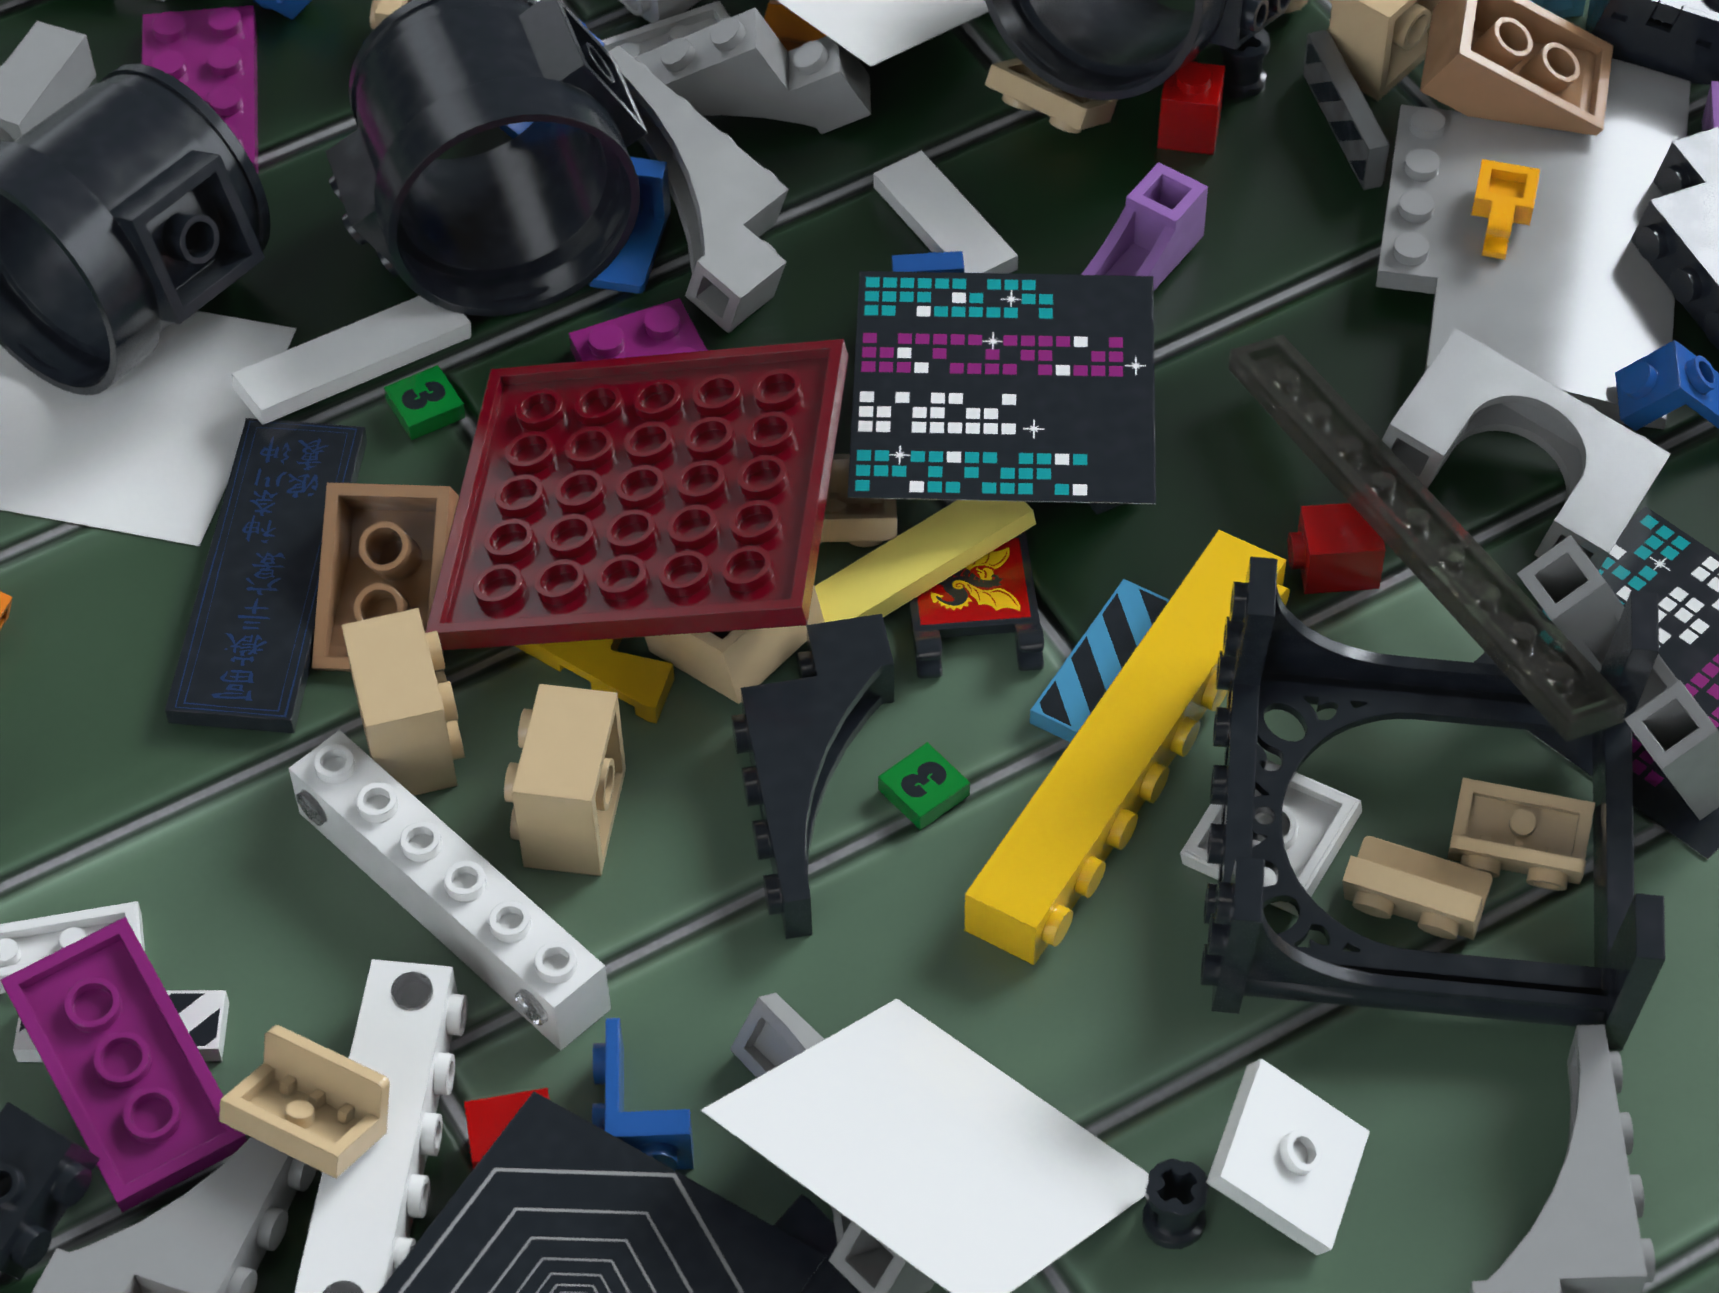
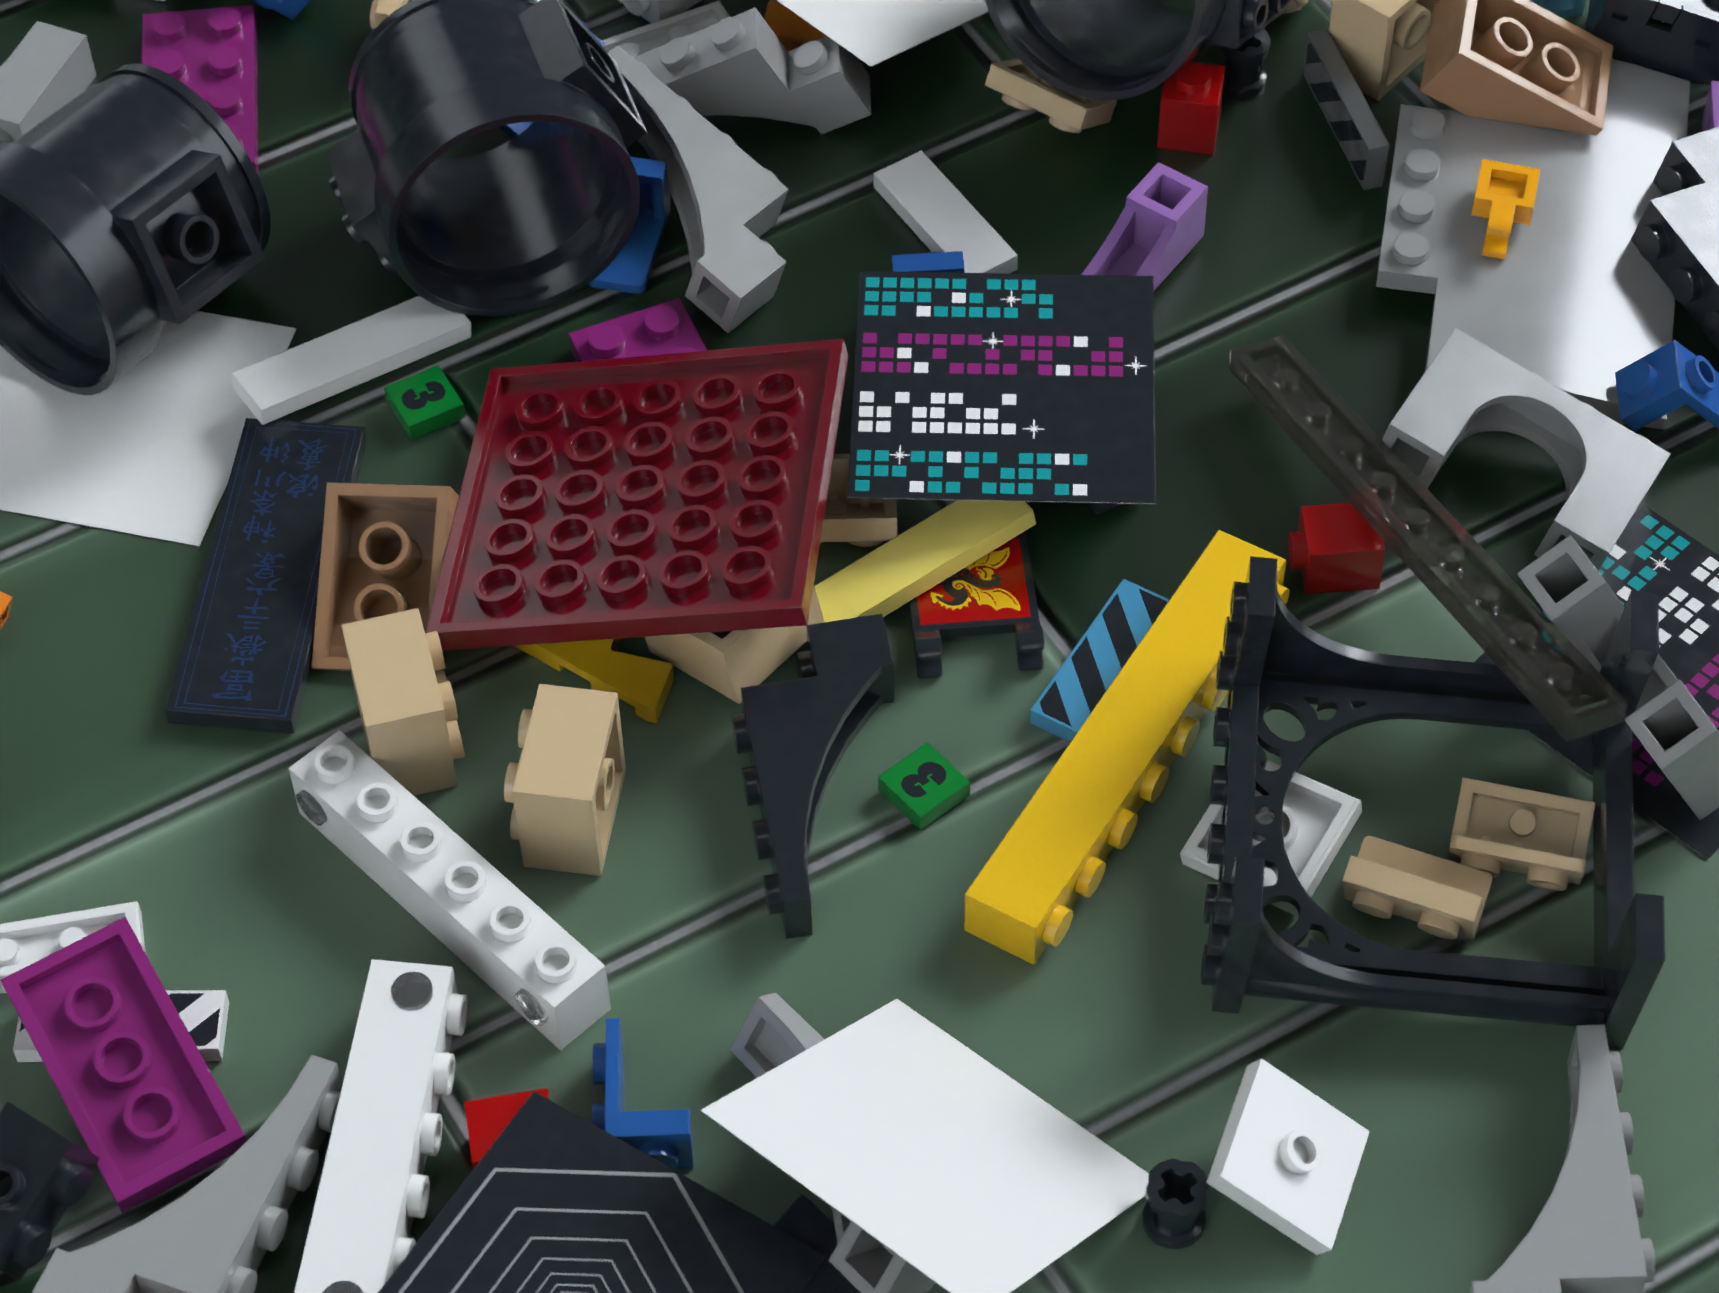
(310, 1103): tan bracket -> none

